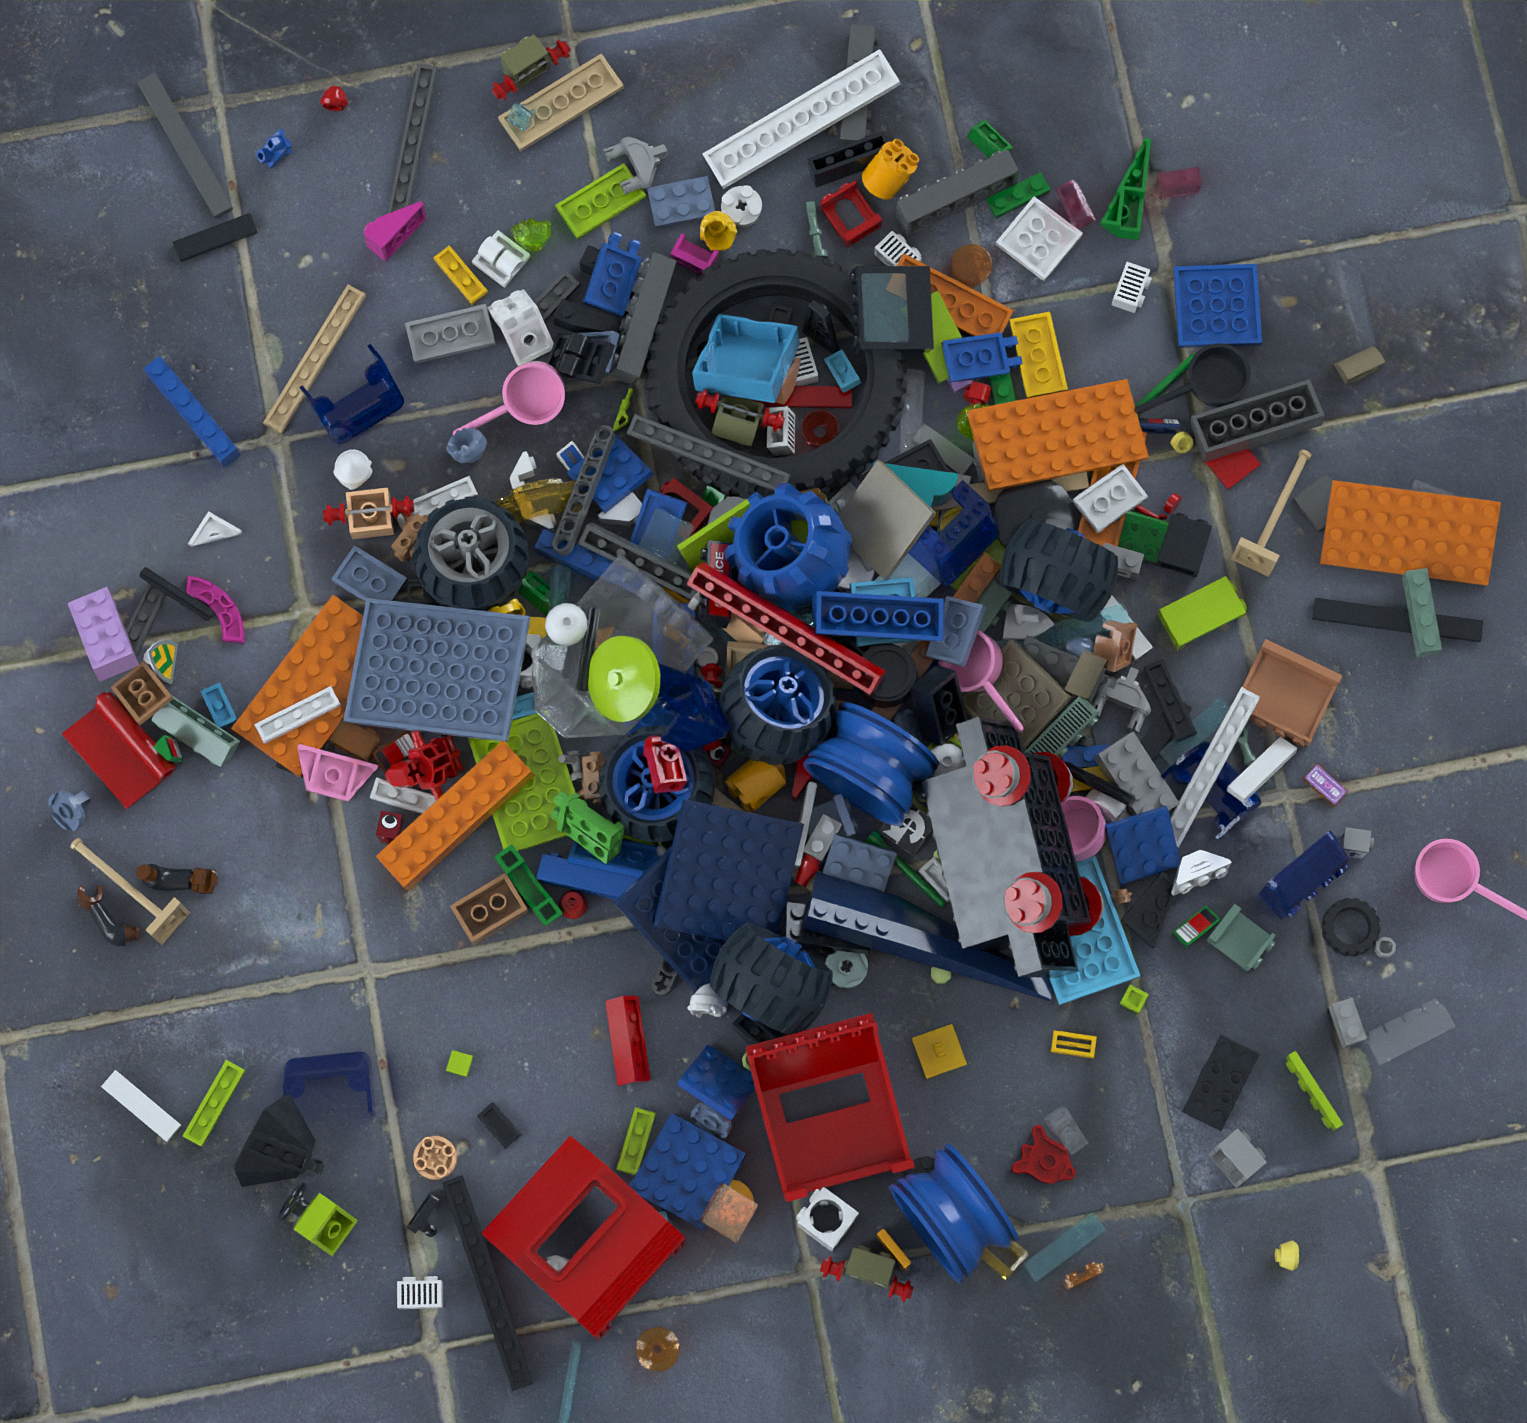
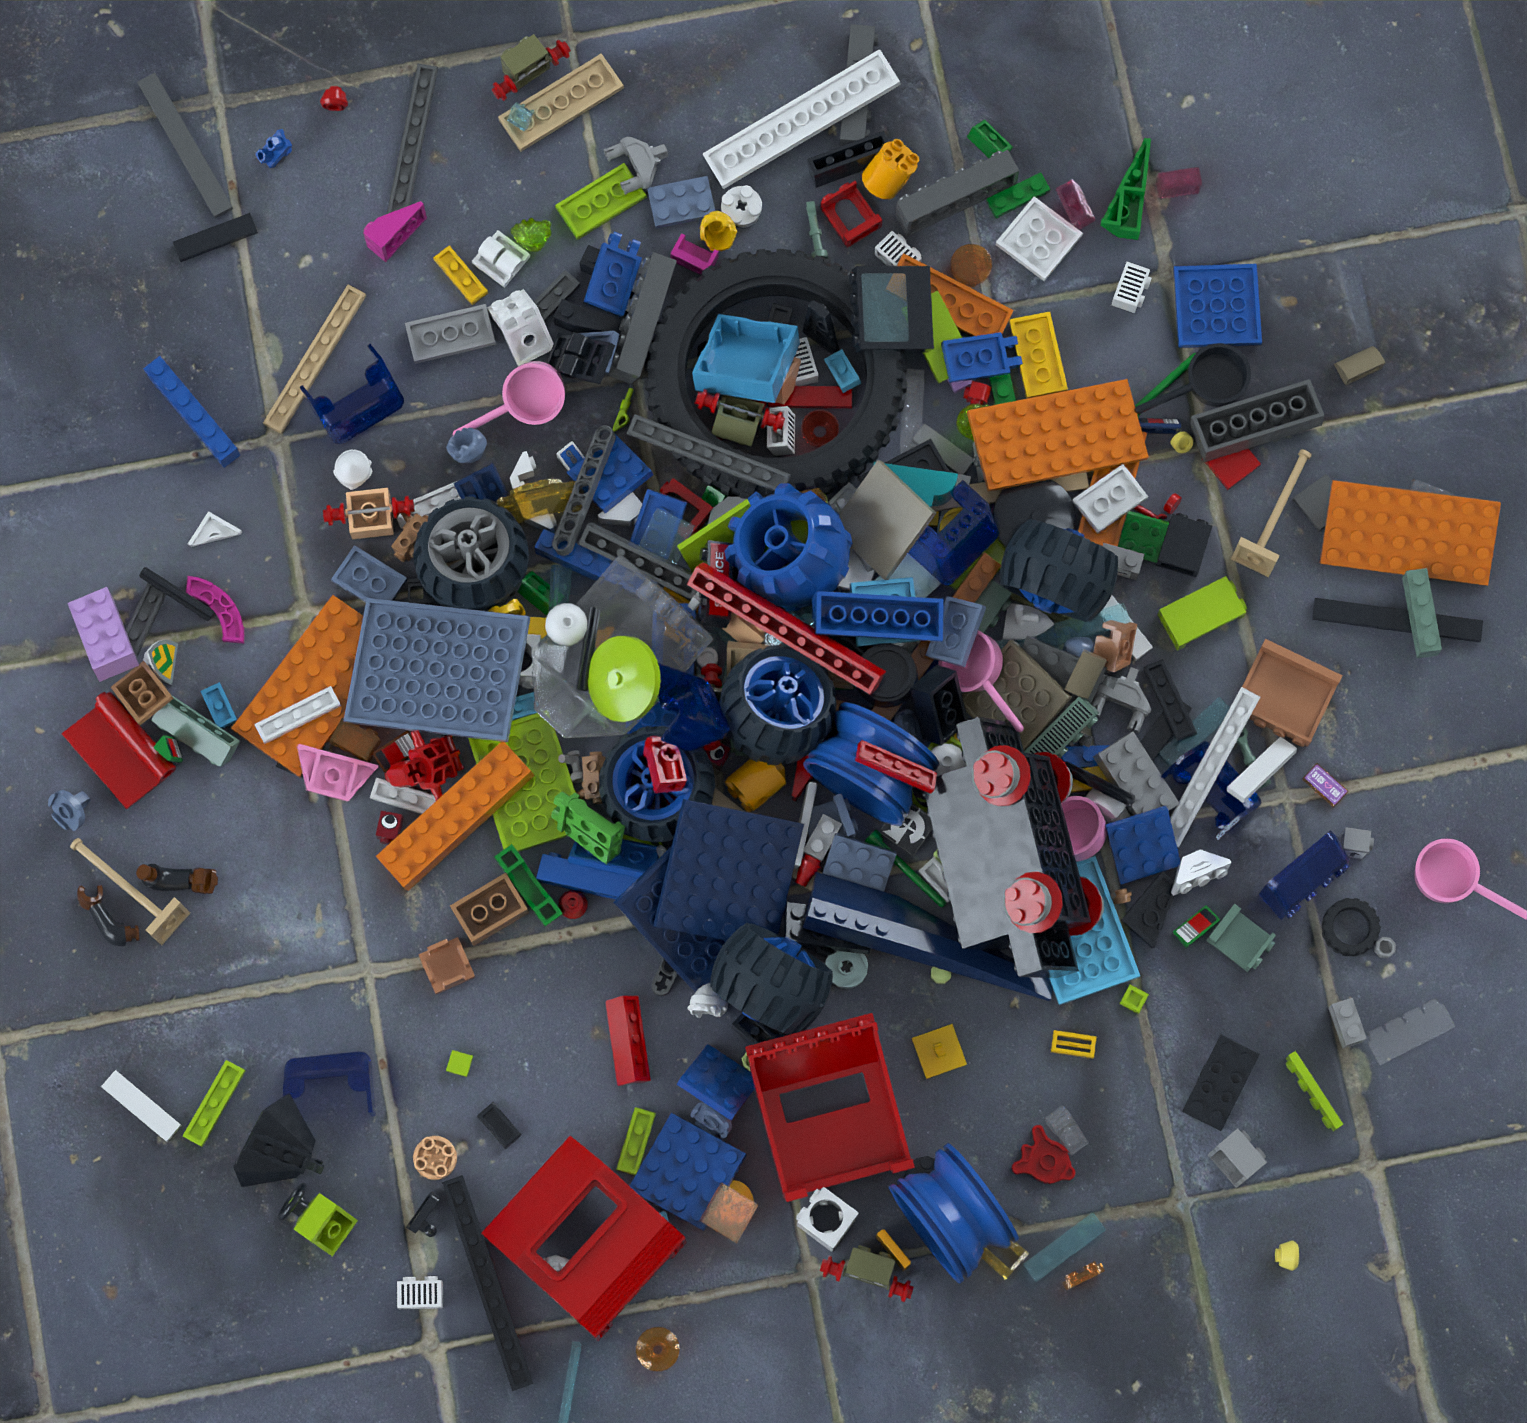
(446, 965): none -> nougat panel
(482, 484): none -> dark blue slope
(896, 766): none -> red tile

